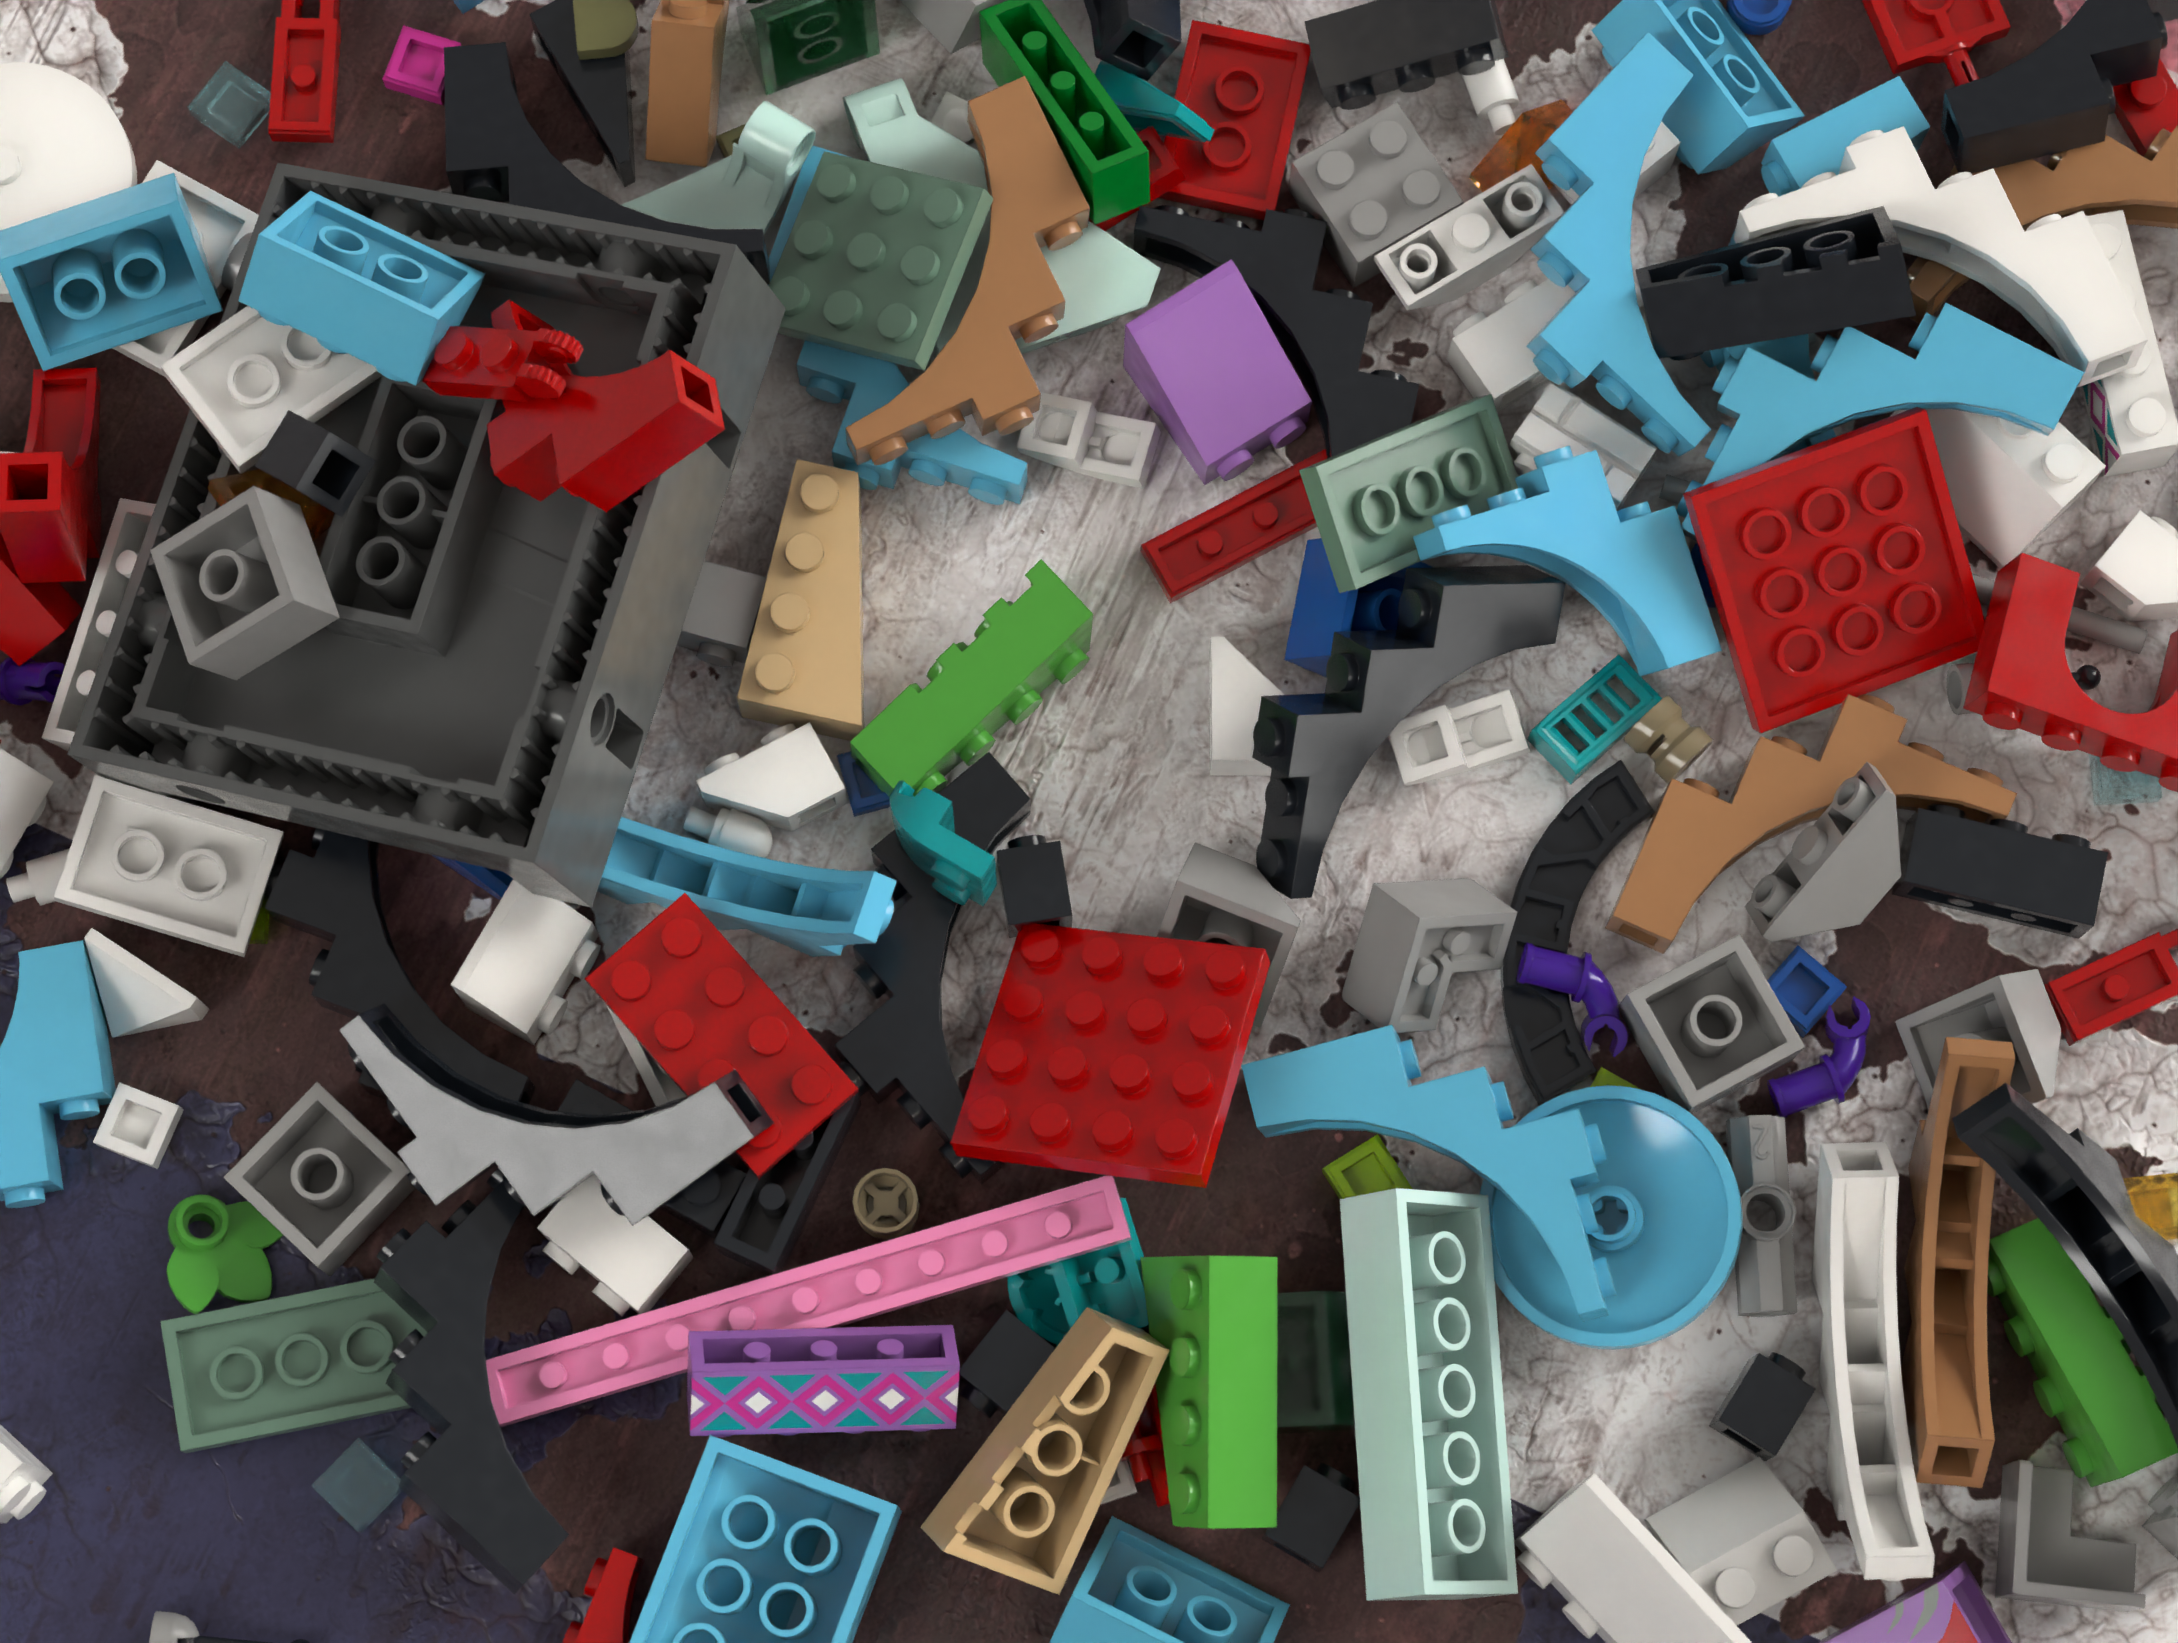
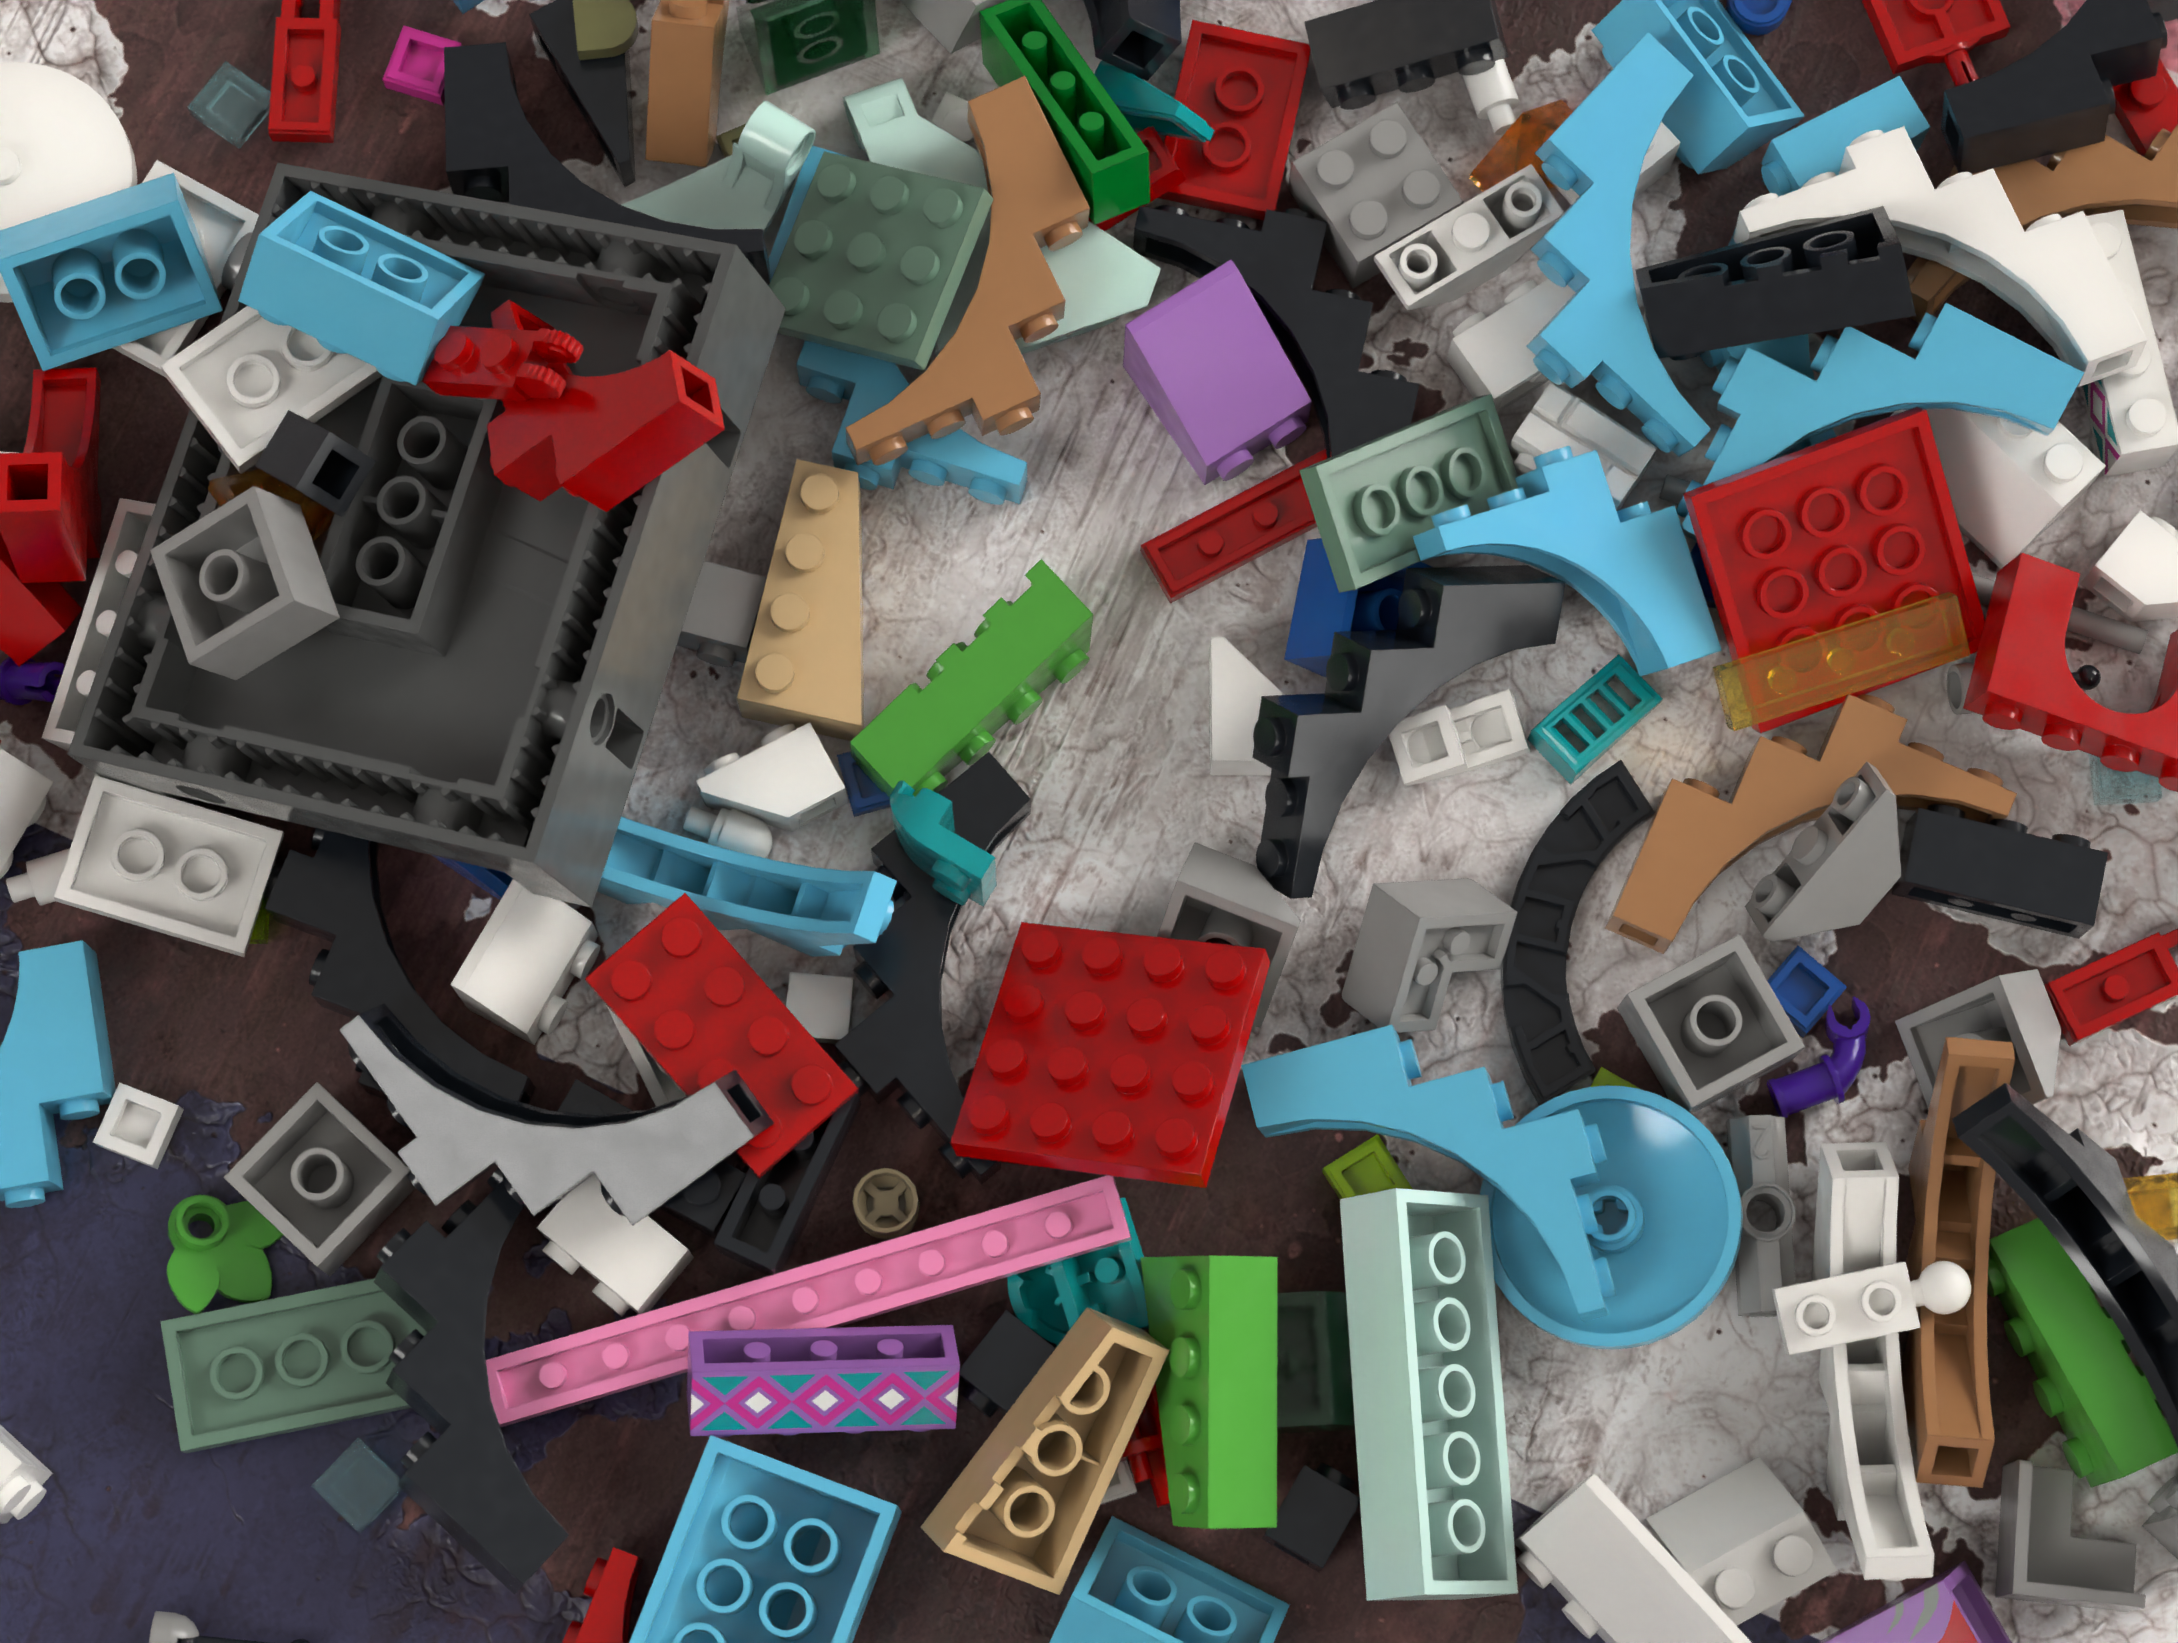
(136, 994): white slope -> none
(821, 1004): none -> white tile
(1033, 884): black brick -> none
(1089, 441): white slope -> none
(1584, 982): dark purple piece -> none
(1668, 739): dark tan wheel -> none
(1763, 1404): black brick -> none
(1841, 661): none -> clear yellow tile
(1866, 1304): none -> white plate

